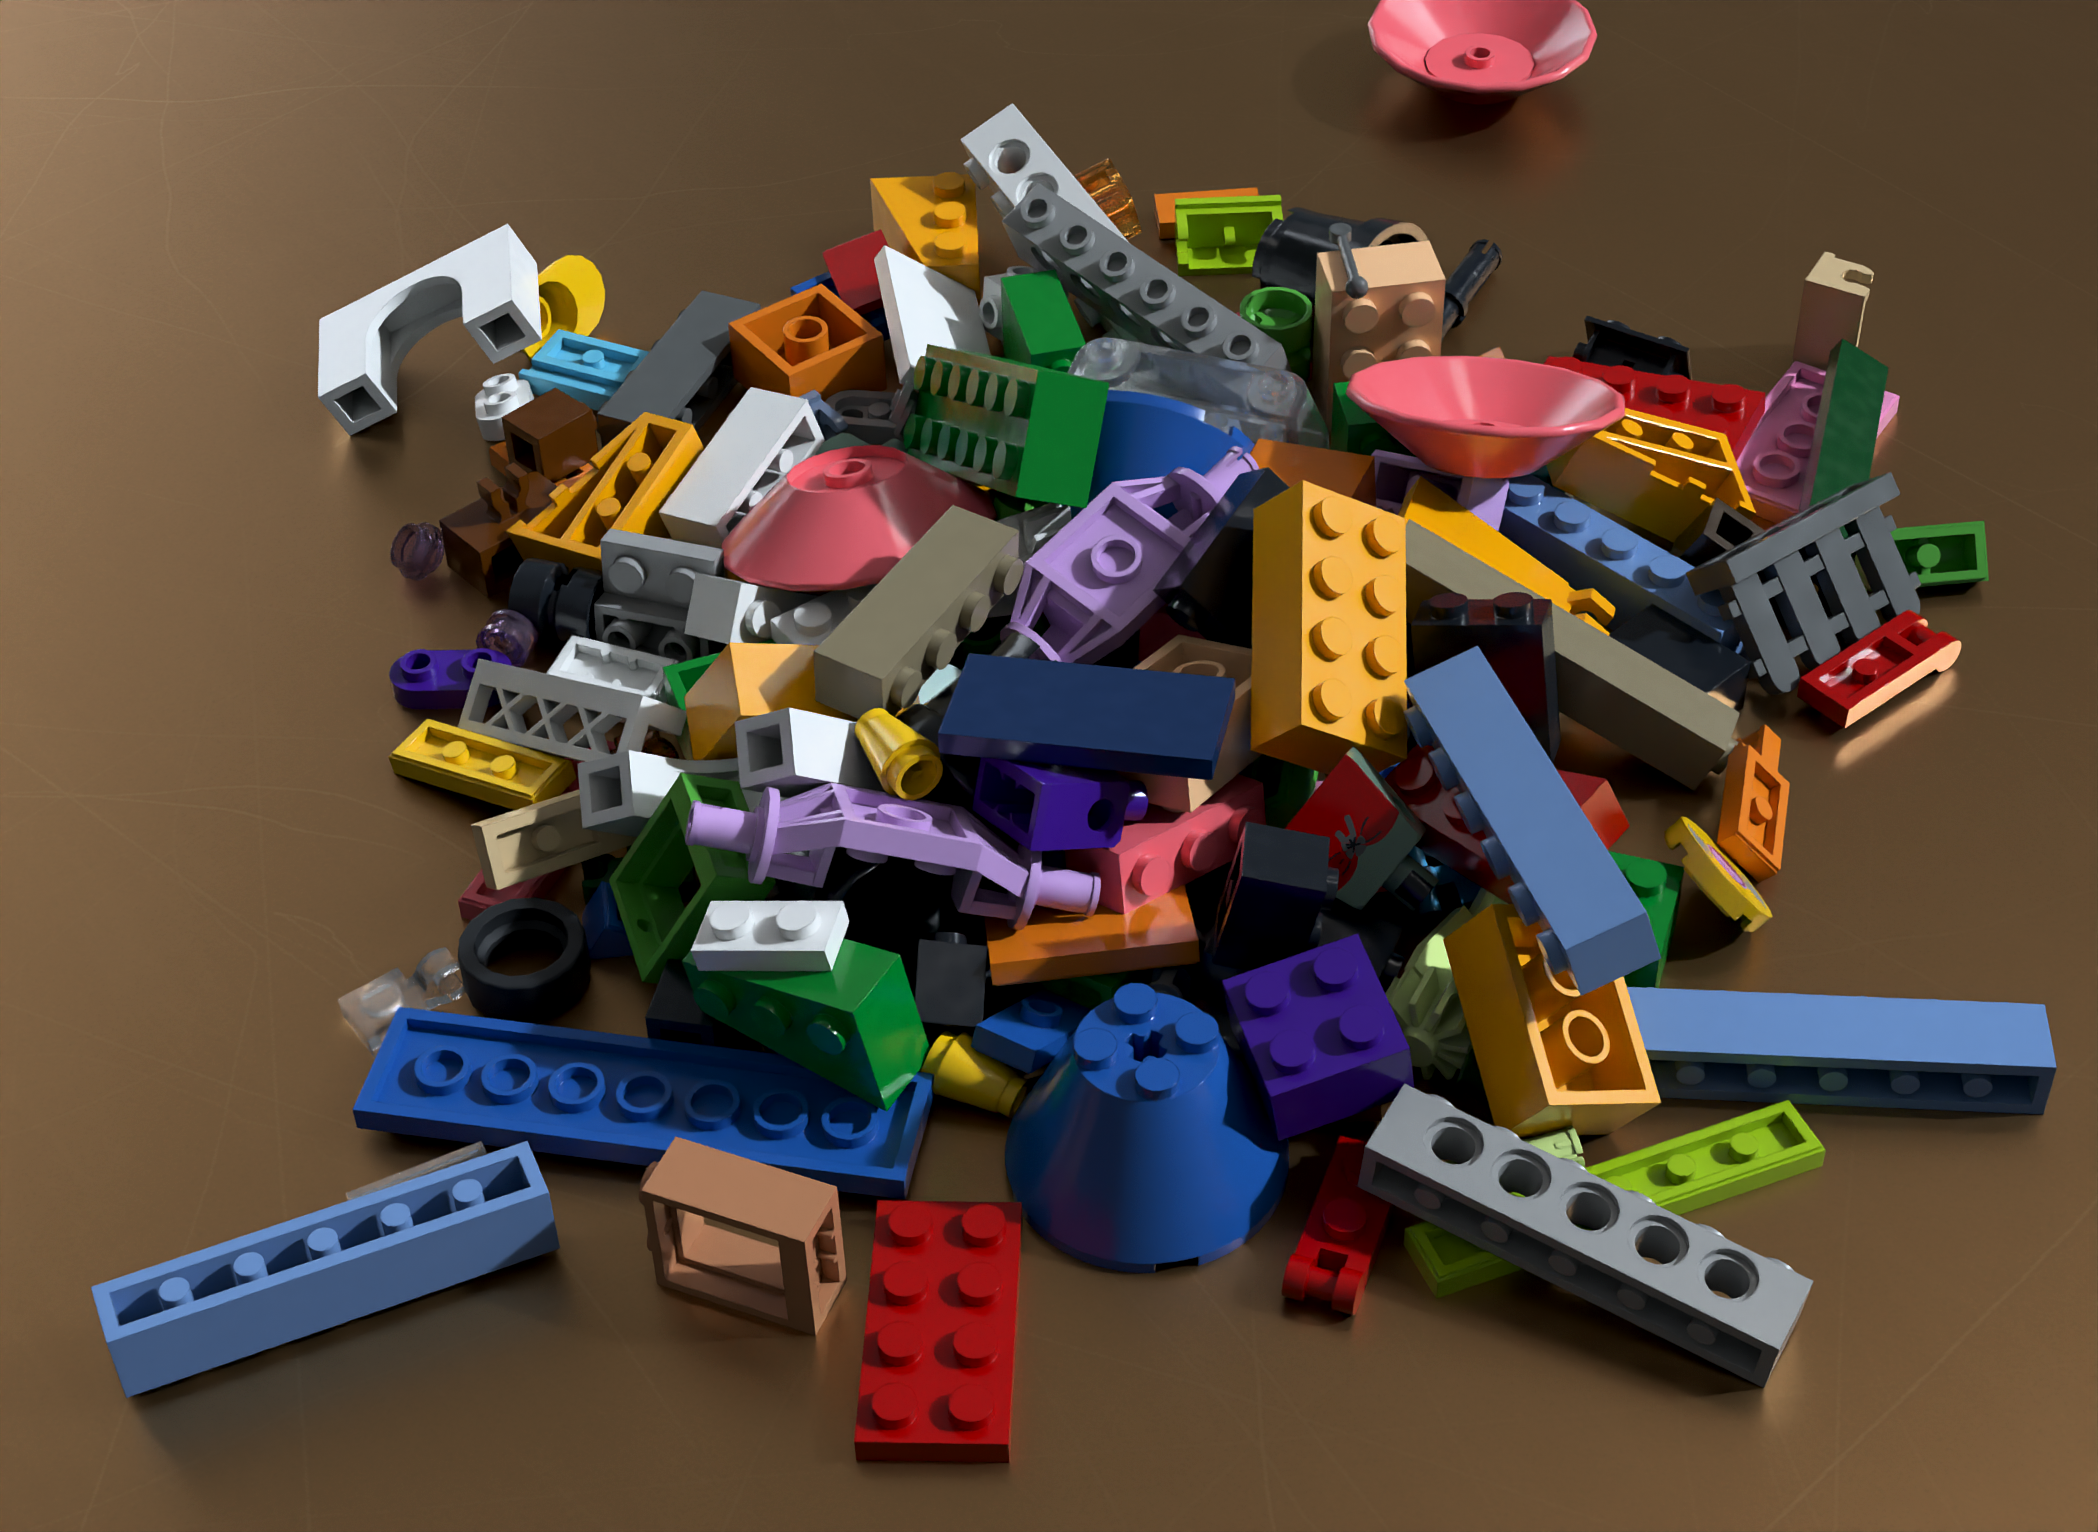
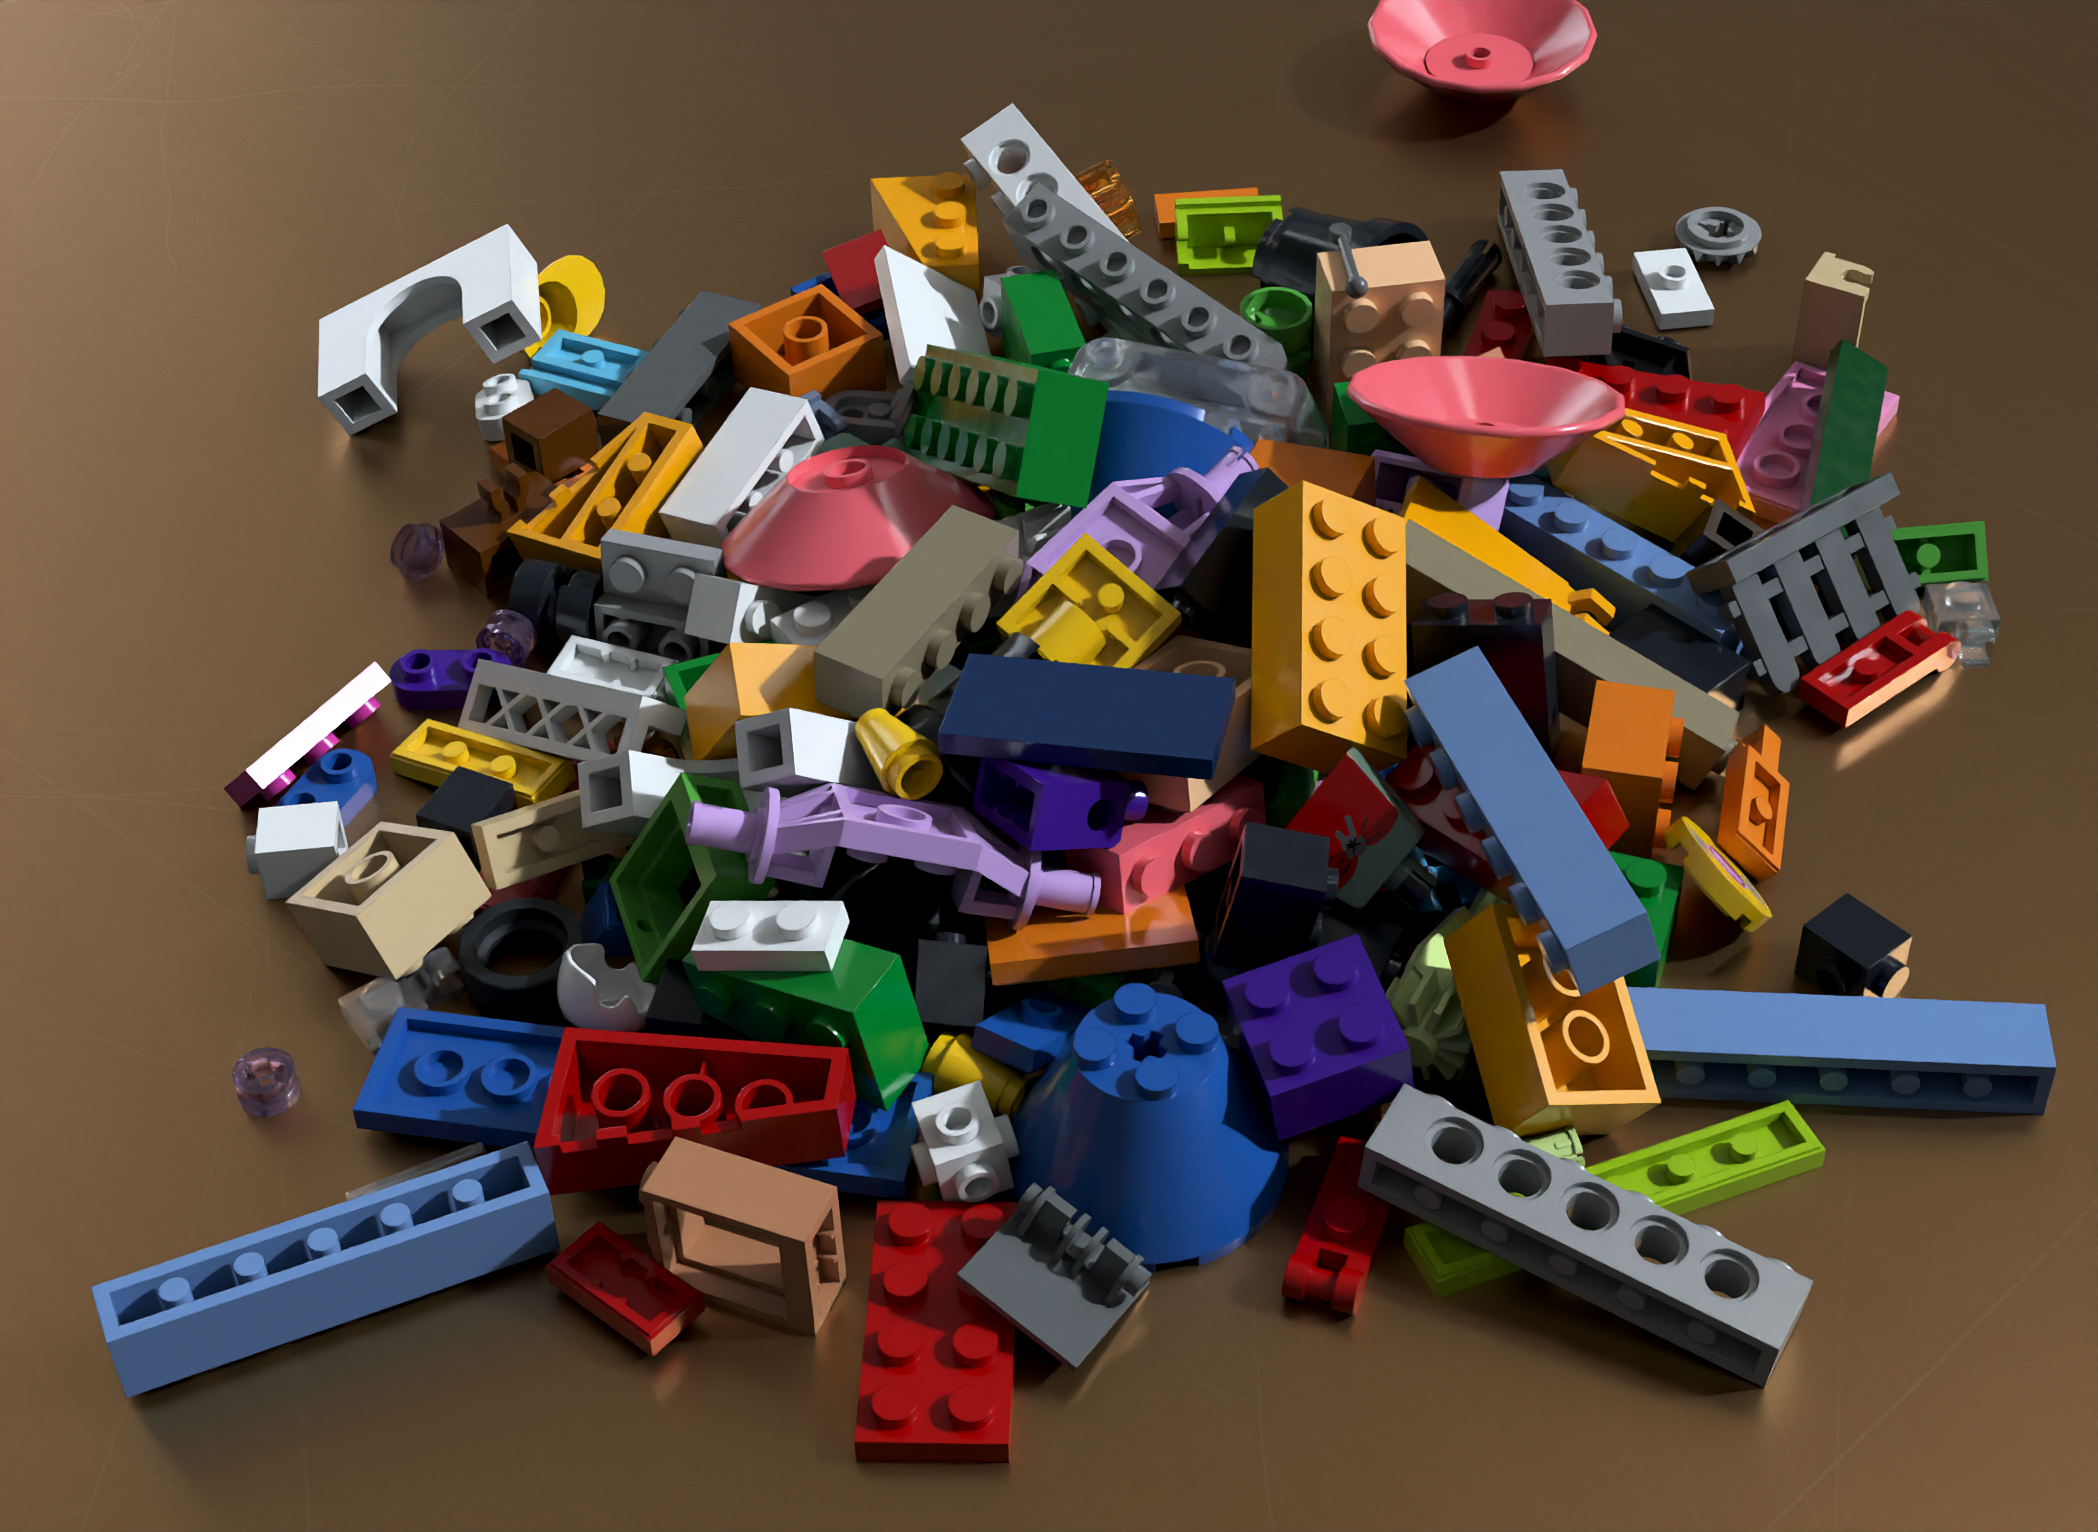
(270, 1098): none -> clear purple bush
(294, 845): none -> white brick
(310, 738): none -> plate
(339, 777): none -> blue plate
(389, 900): none -> tan brick
(465, 800): none -> black brick
(601, 996): none -> white hair
(625, 1288): none -> red plate
(628, 1095): none -> red wedge
(963, 1145): none -> white brick
(1055, 1276): none -> dark grey hinge
(1091, 611): none -> yellow plate
(1502, 323): none -> red plate
(1557, 264): none -> light grey brick
(1628, 746): none -> orange brick
(1673, 289): none -> white plate
(1704, 232): none -> light grey gear
(1853, 951): none -> black brick
(1965, 613): none -> clear plate

